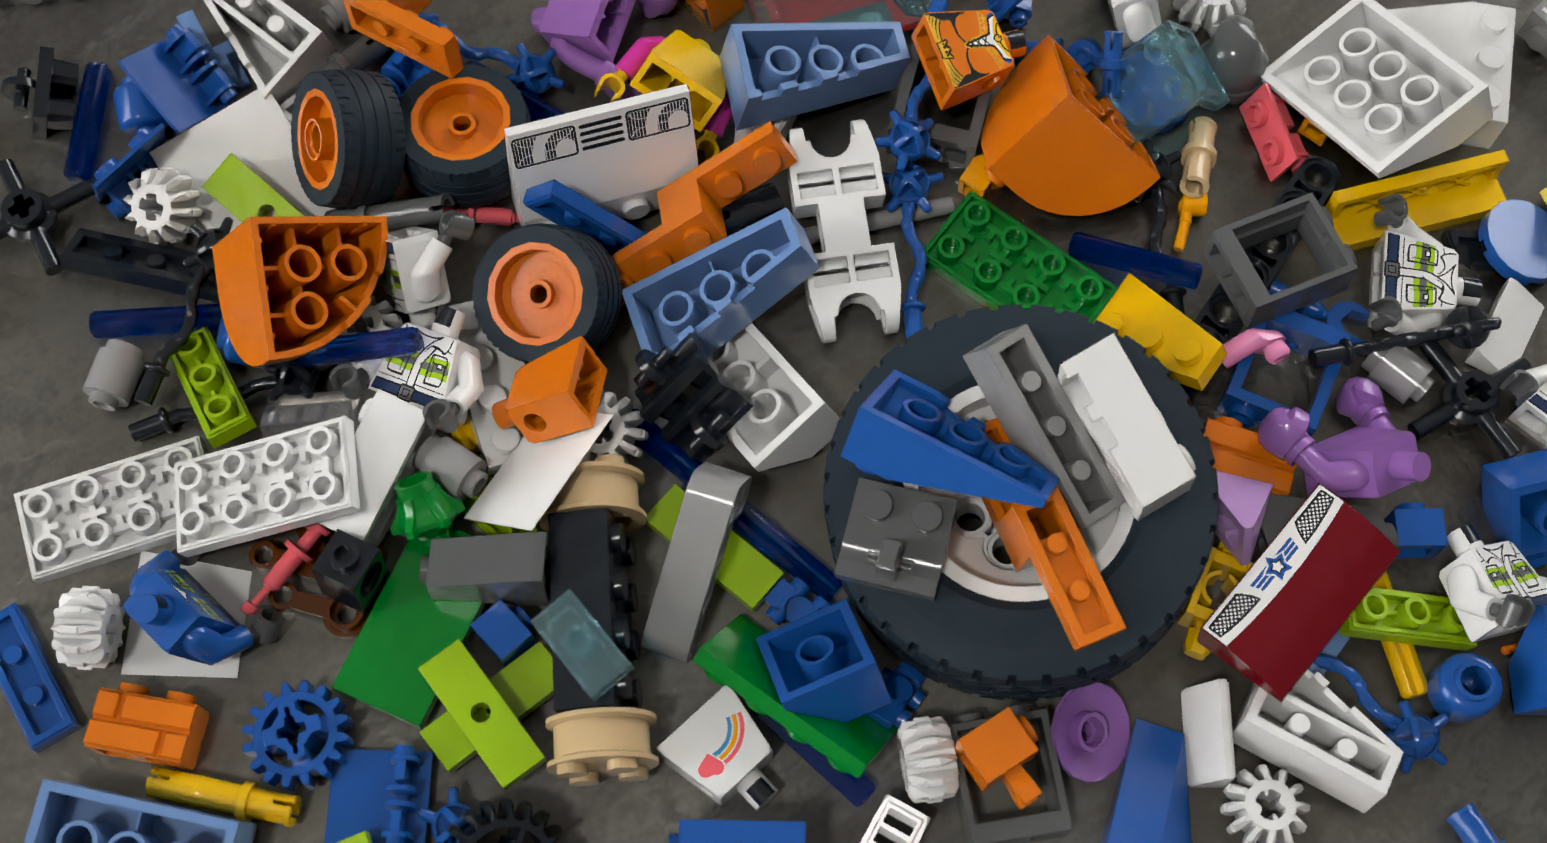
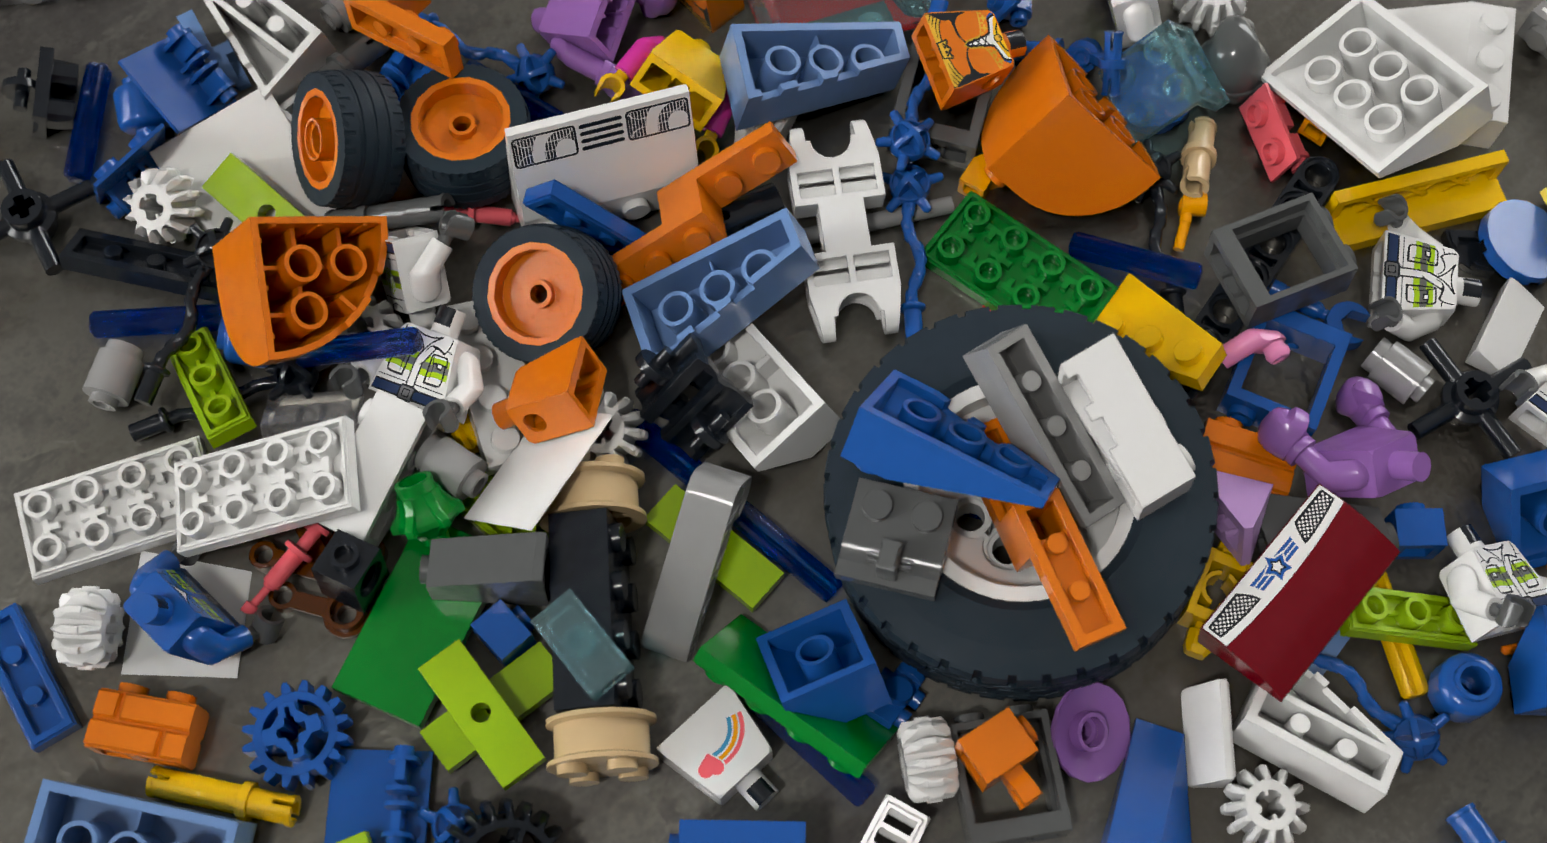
(789, 601): blue piece -> none
(1464, 328): black piece -> none

